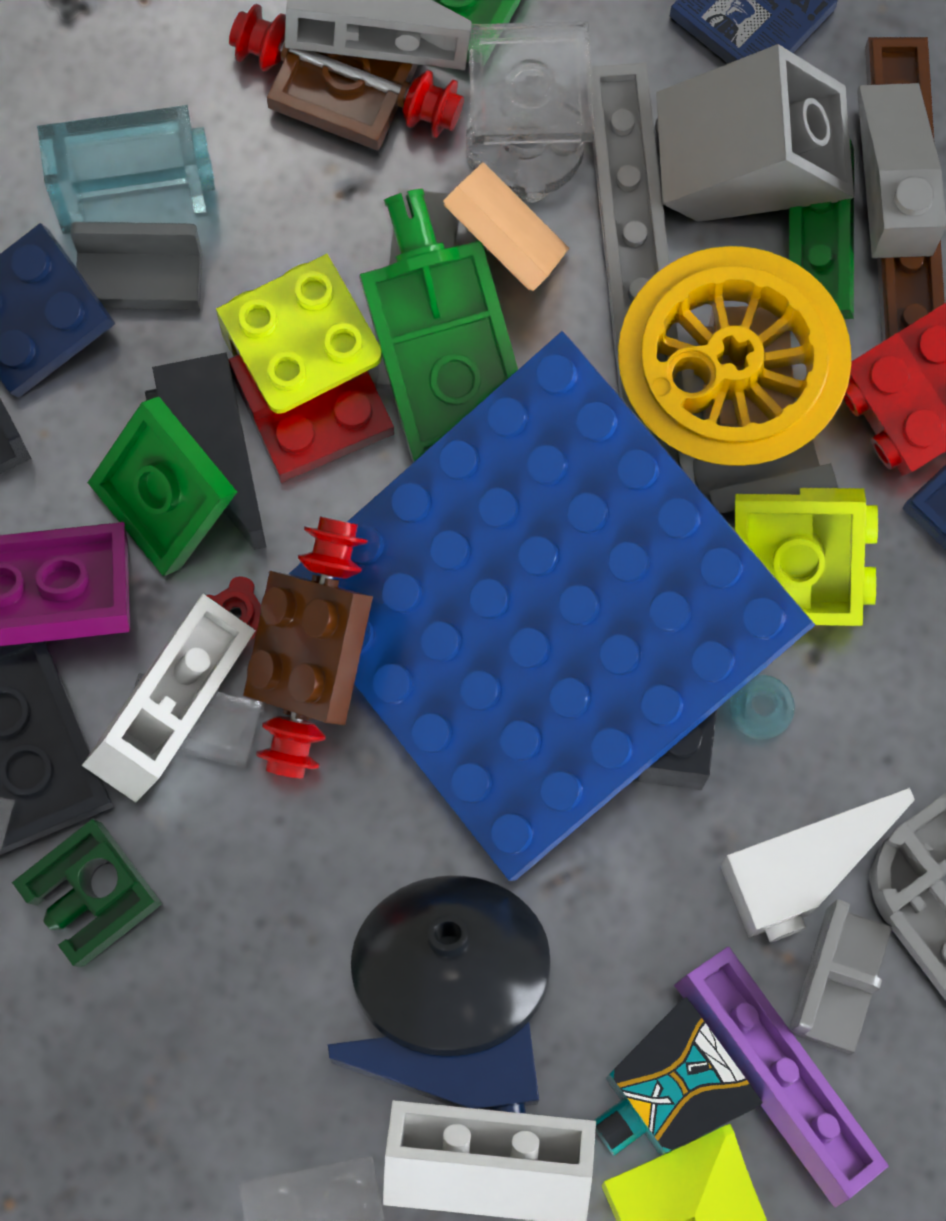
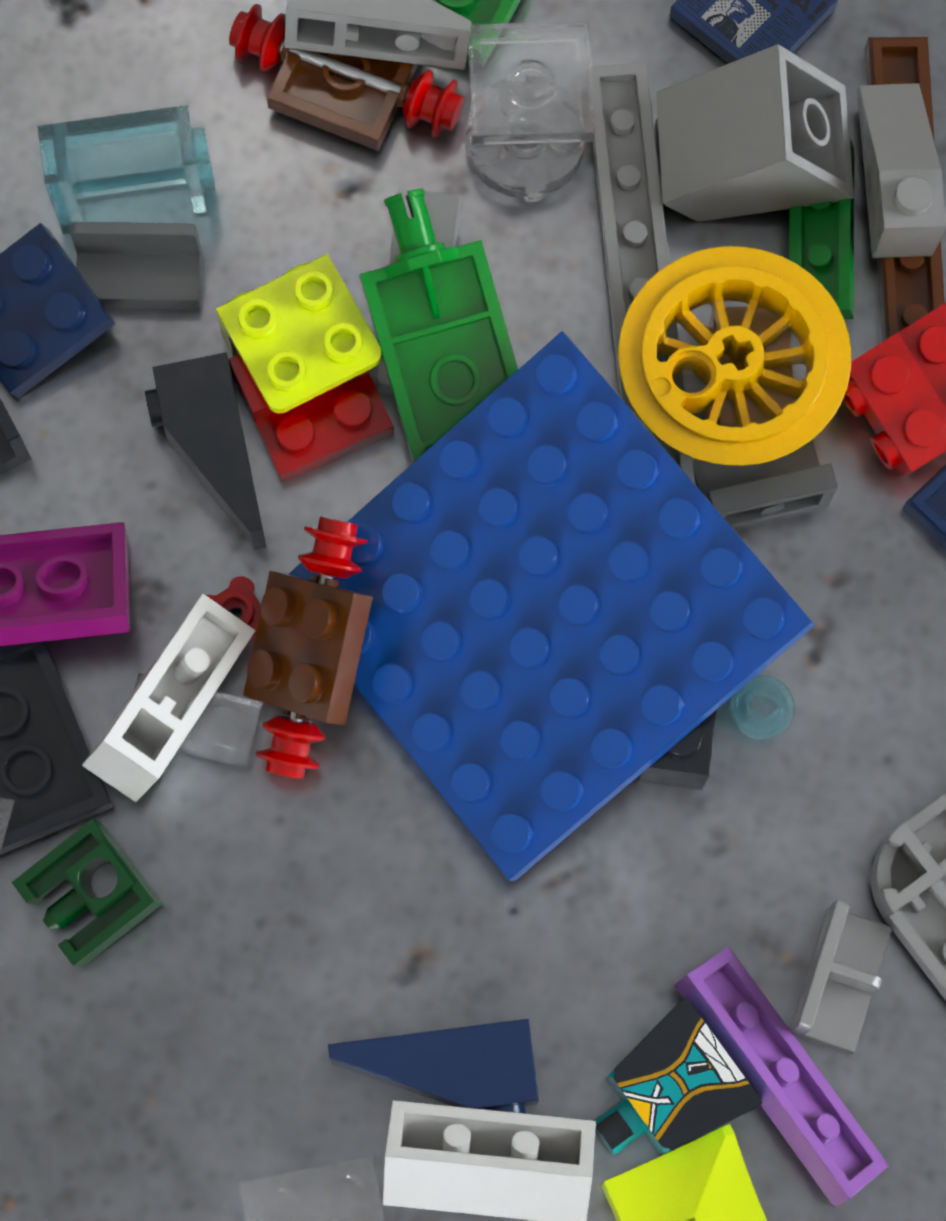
(161, 486): green plate -> none
(454, 994): black dish -> none
(506, 226): light nougat tile -> none
(795, 872): white slope -> none
(815, 548): neon yellow plate -> none

